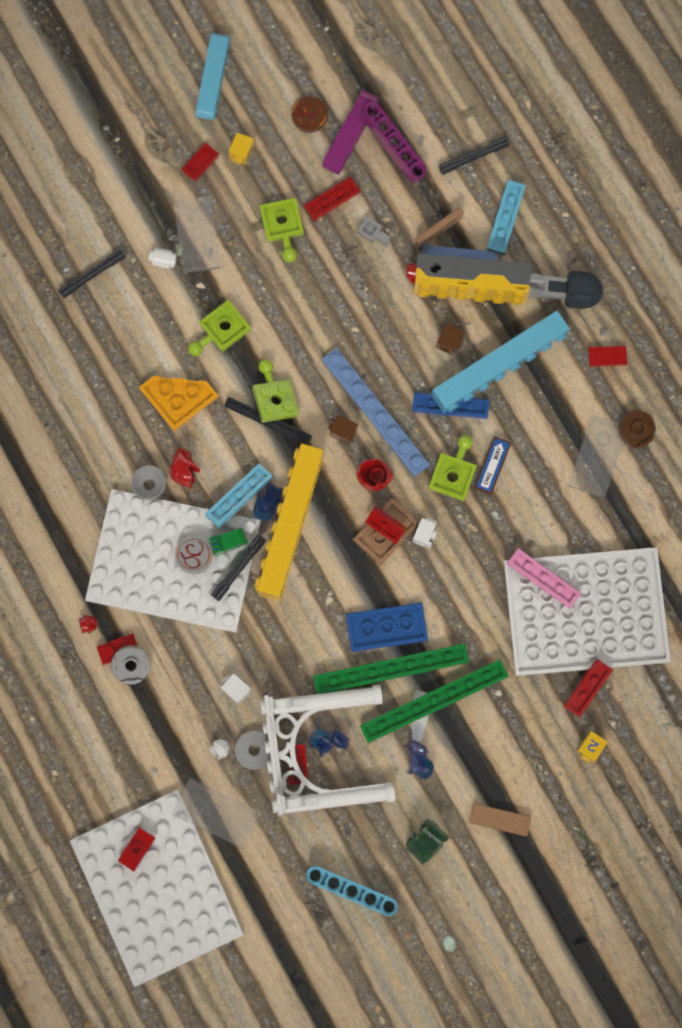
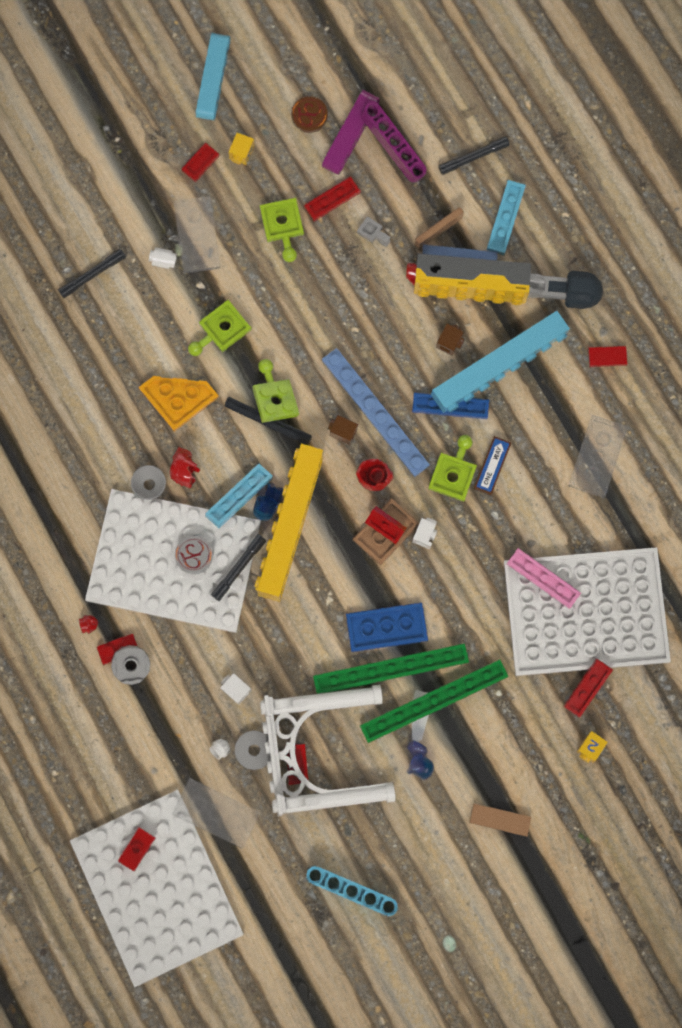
(228, 541): green leg -> none
(324, 742): clear blue piece -> none
(427, 841): clear green brick -> none
(636, 429): reddish brown tile -> none

